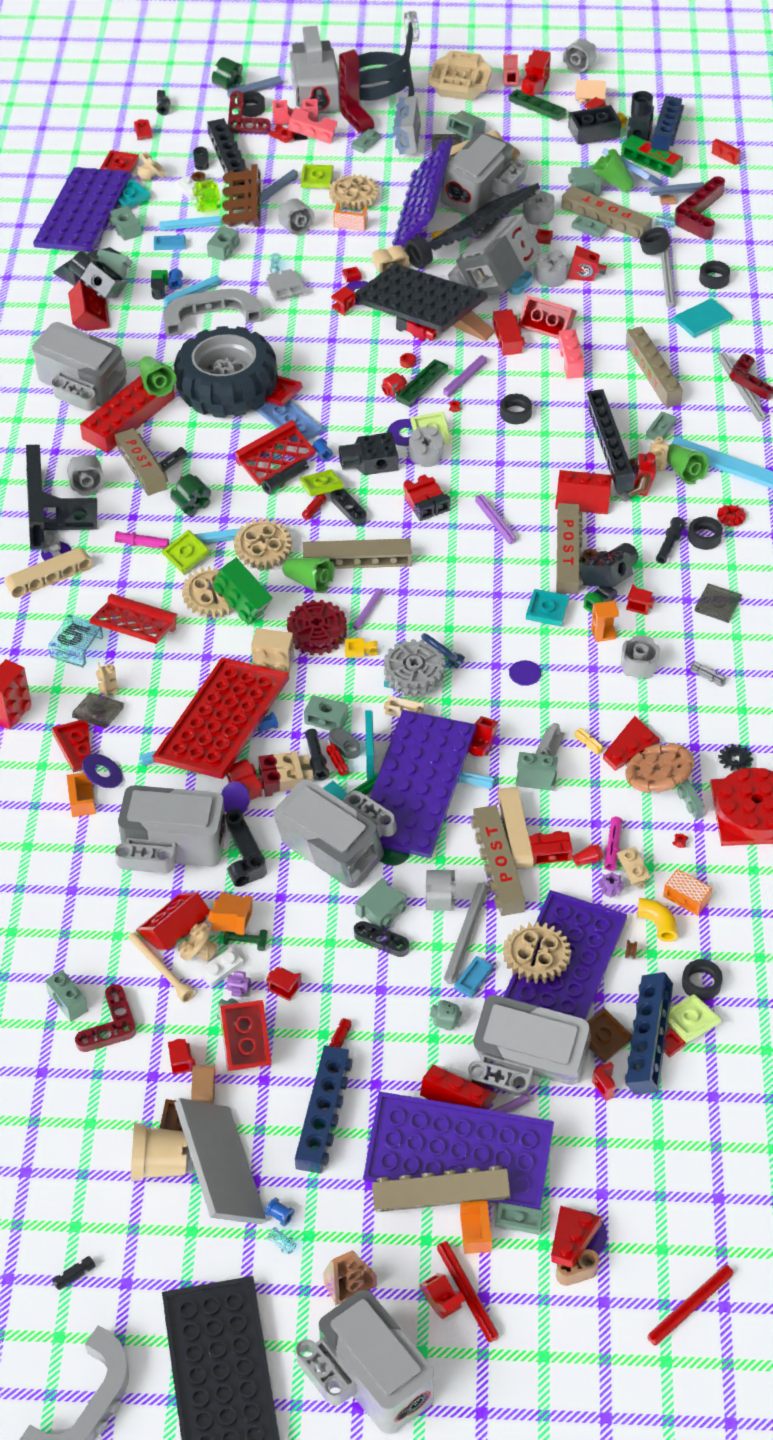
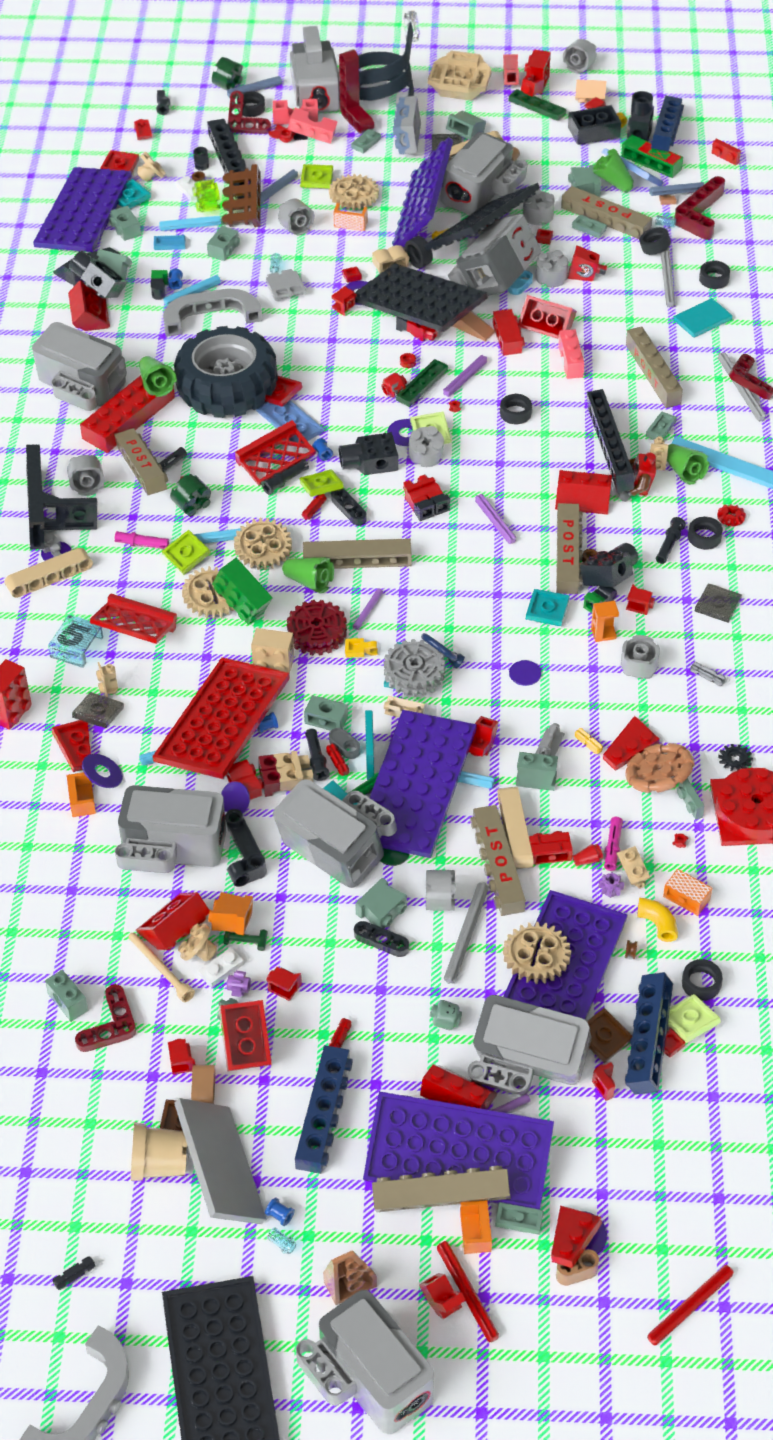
(473, 977): dark azure tile -> none

